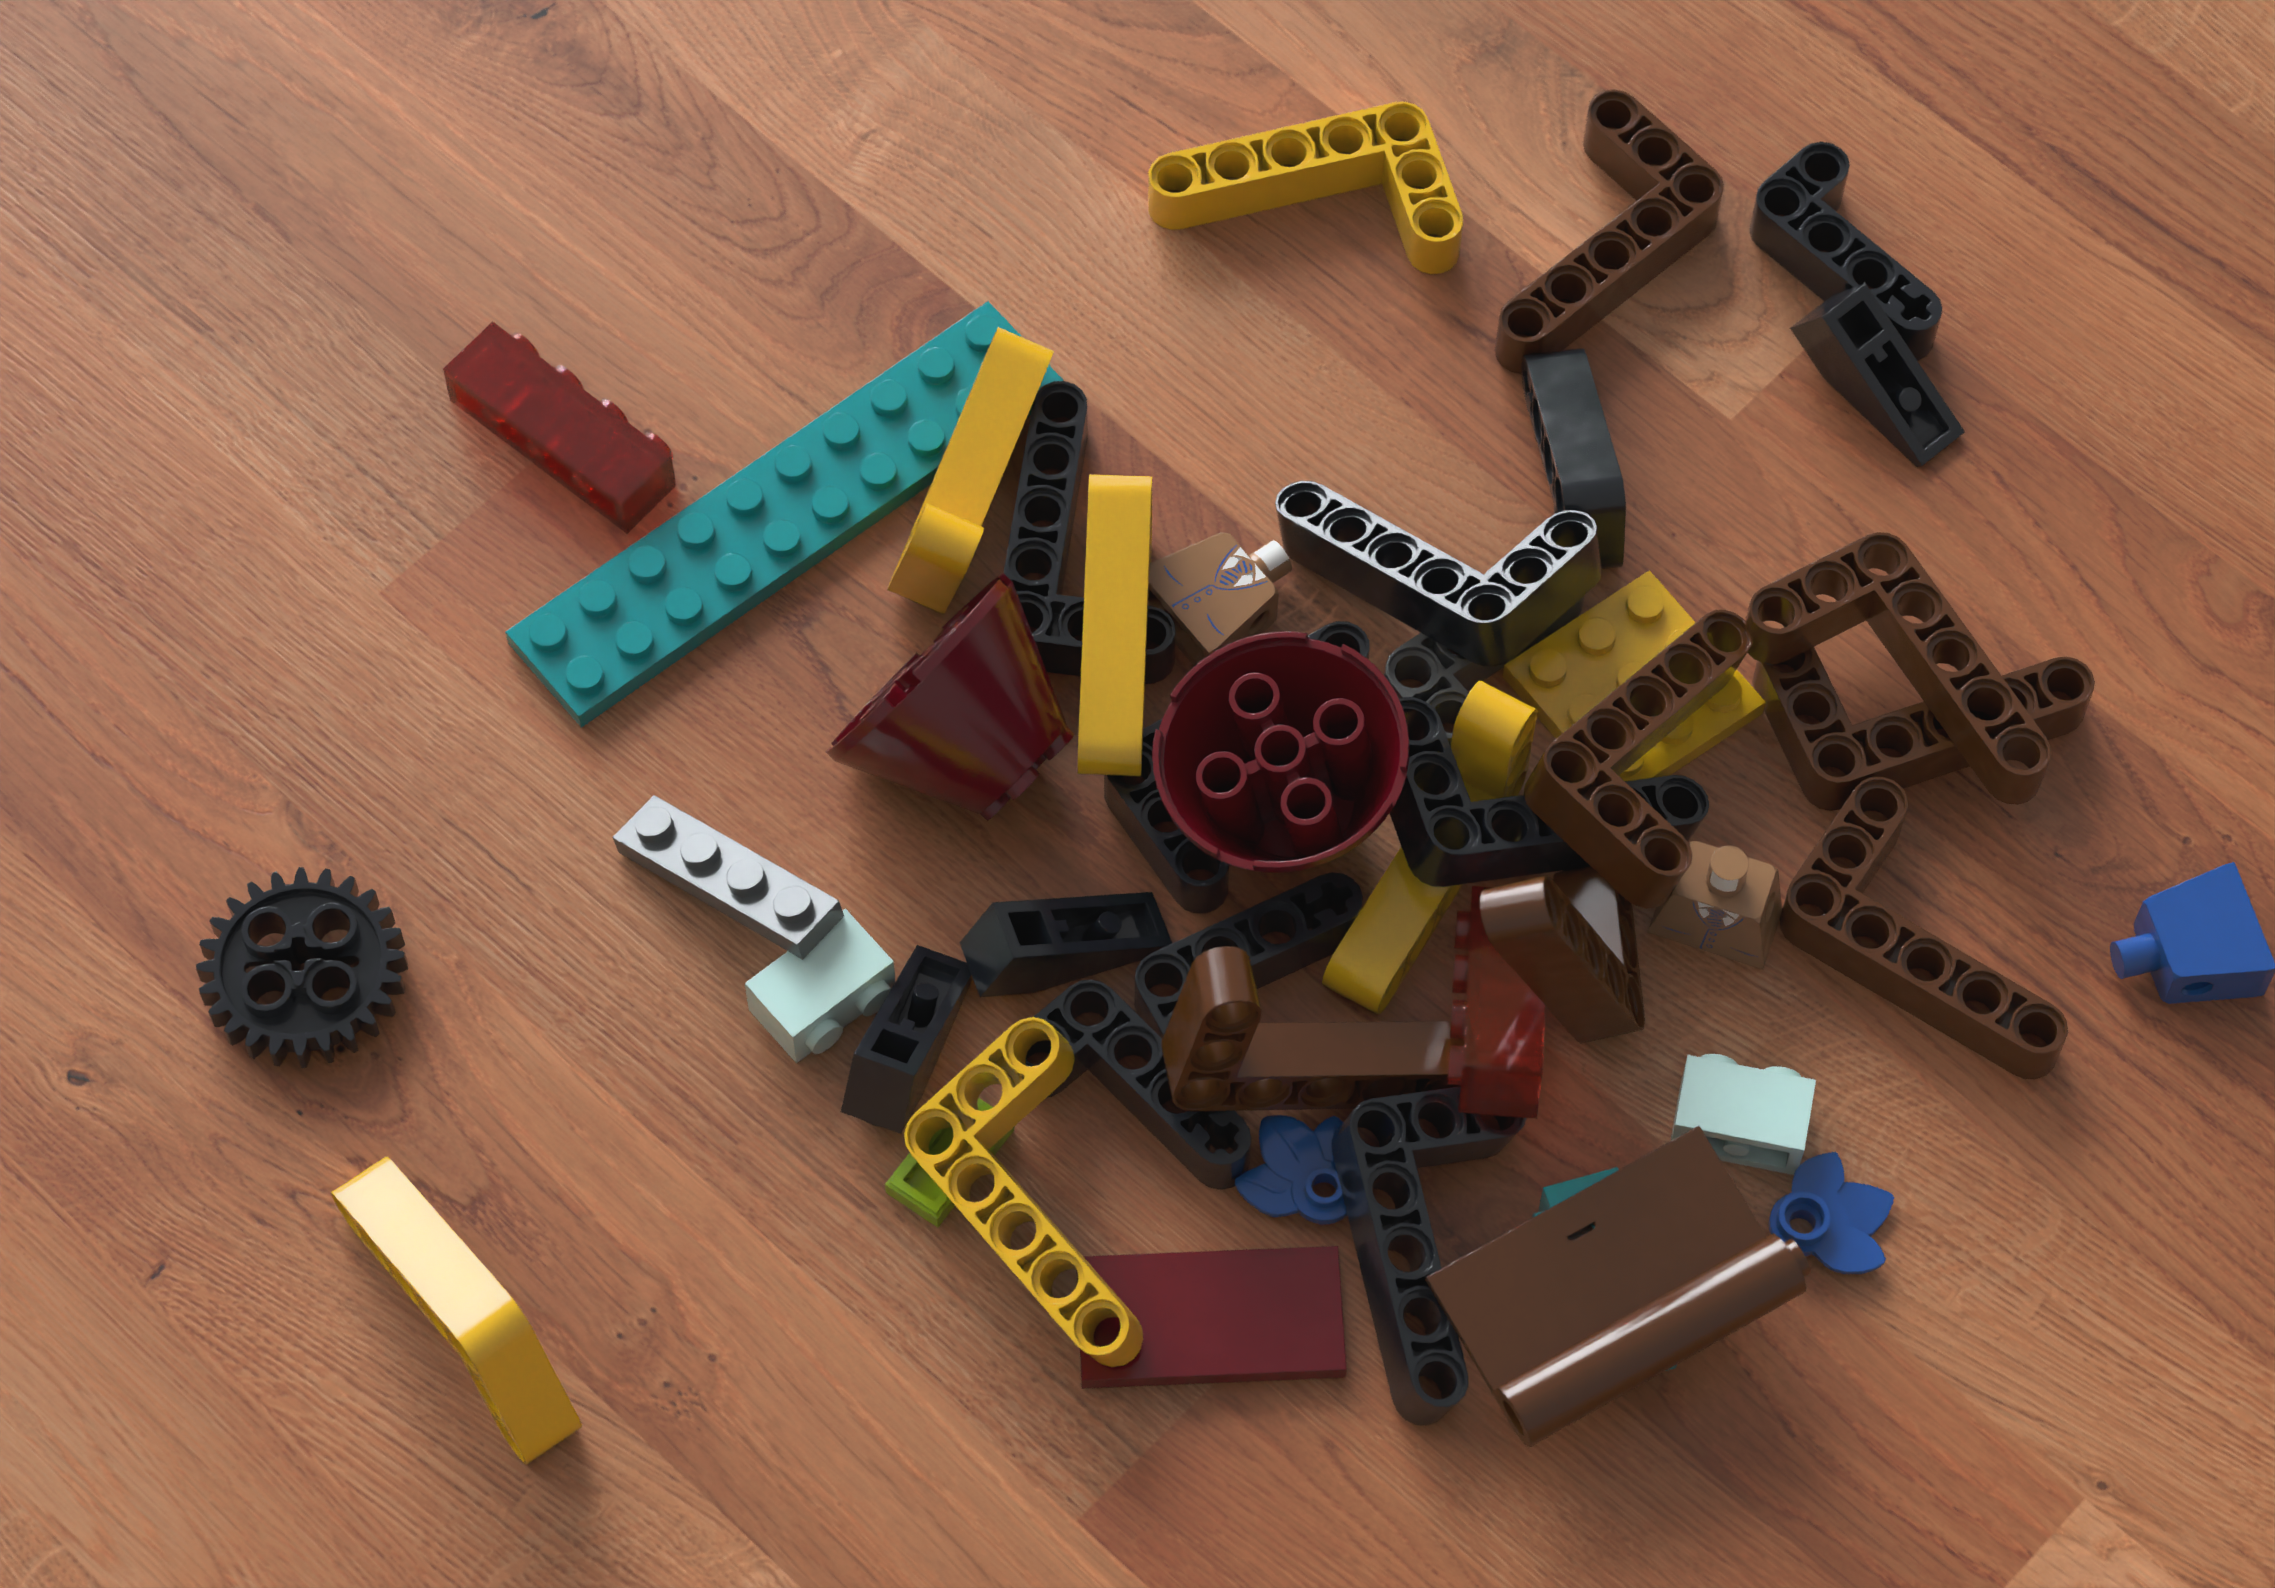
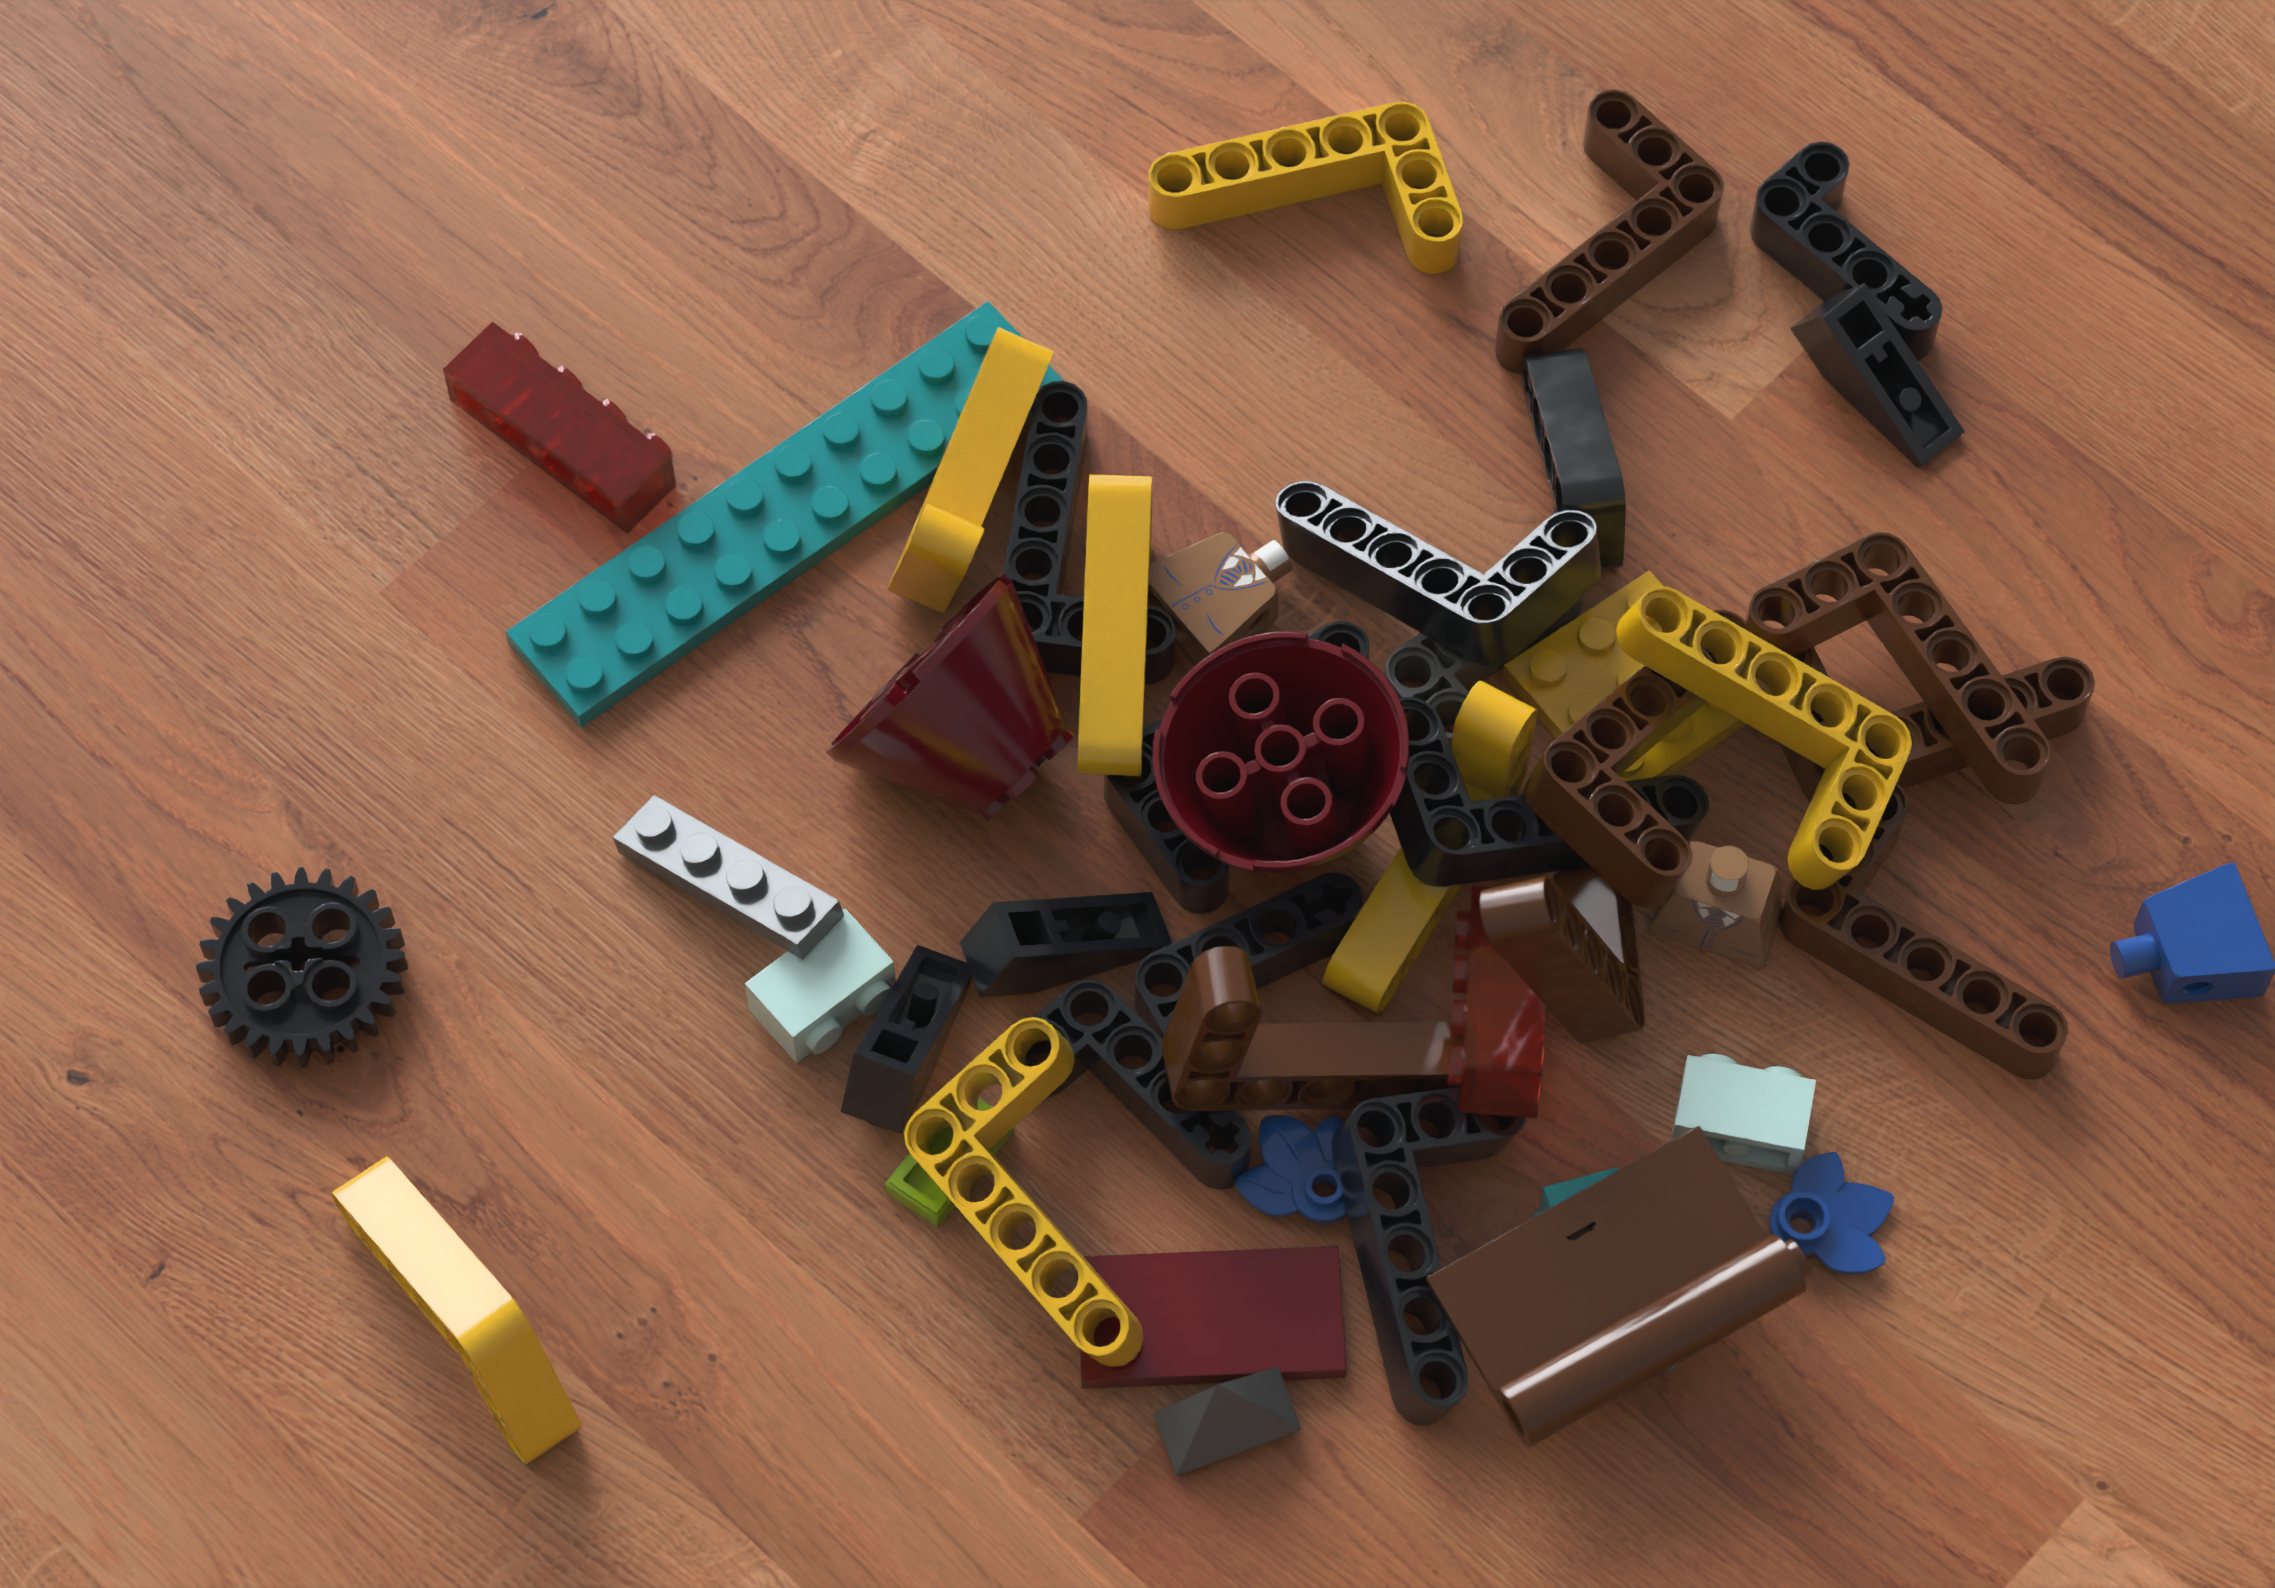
(1226, 1420): none -> dark grey slope
(1783, 717): none -> yellow beam

